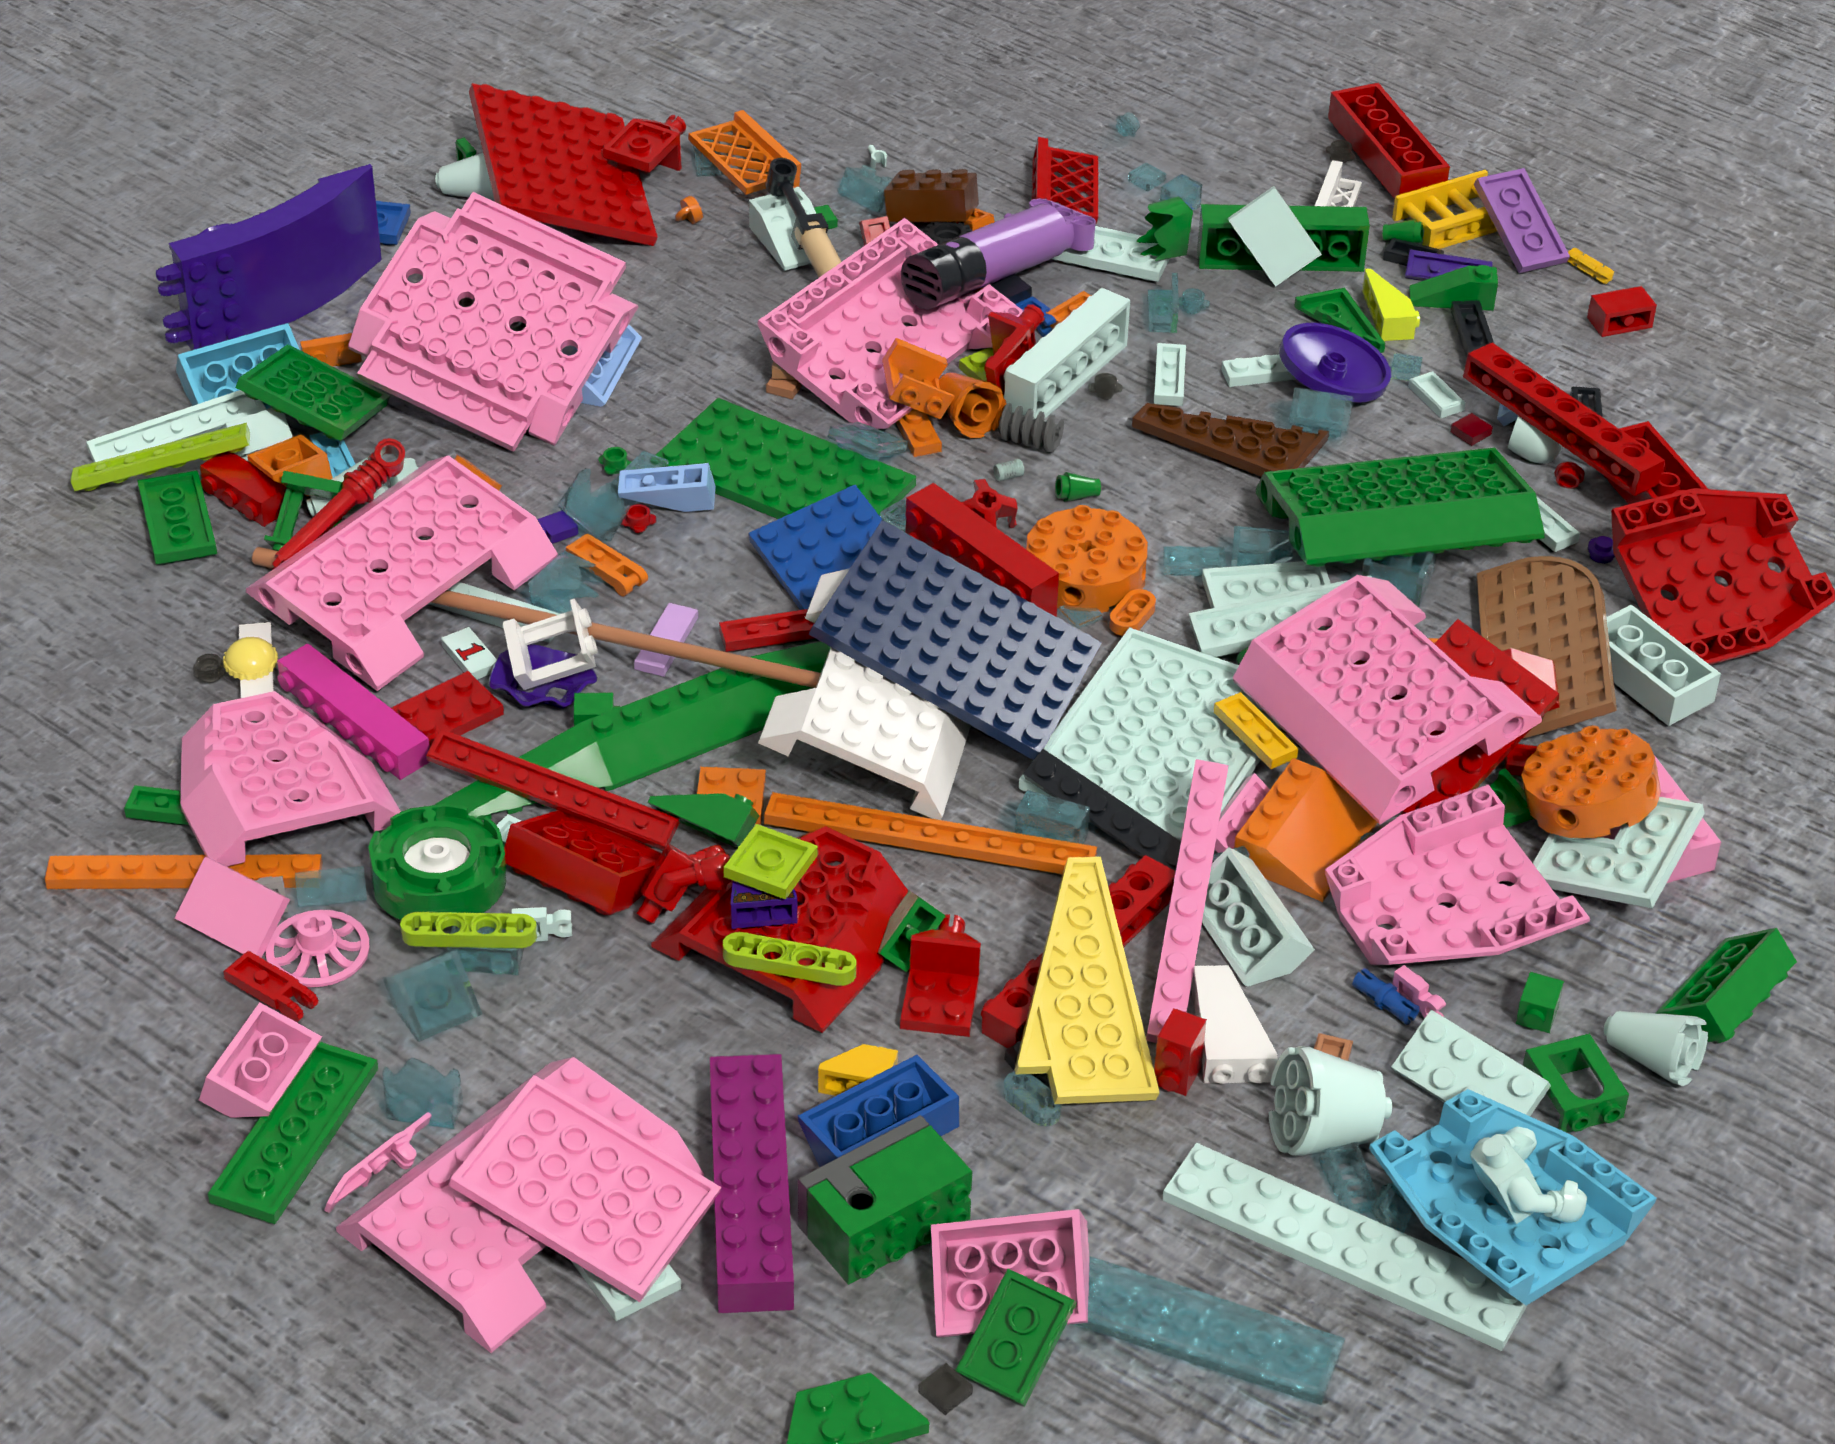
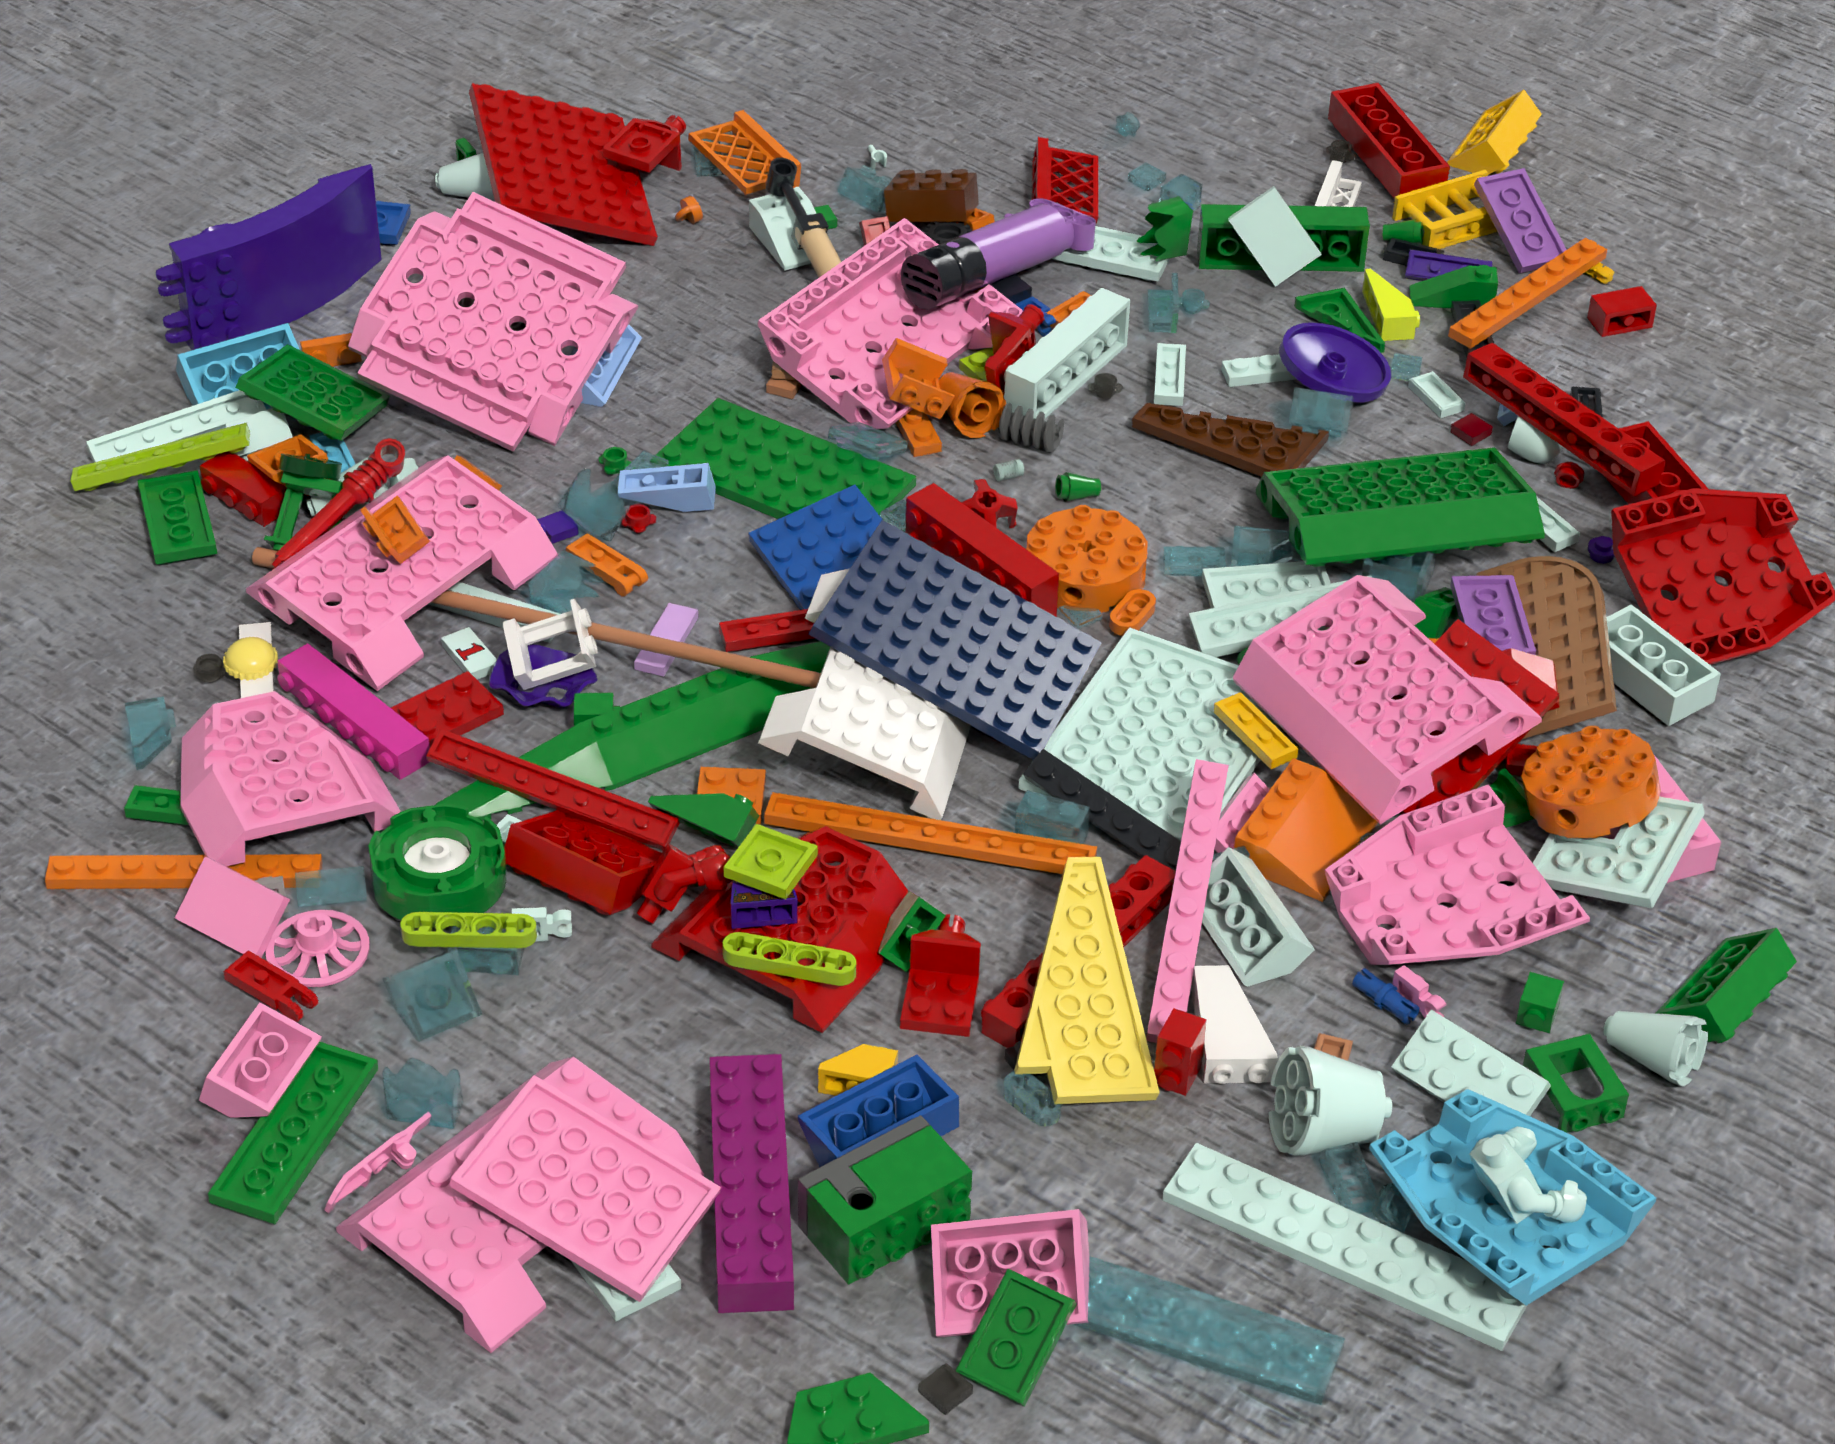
(149, 728): none -> clear light blue slope
(310, 466): none -> dark green piece
(396, 529): none -> orange bracket
(1439, 612): none -> green slope
(1493, 610): none -> medium lavender plate
(1497, 135): none -> yellow slope
(1527, 293): none -> orange plate

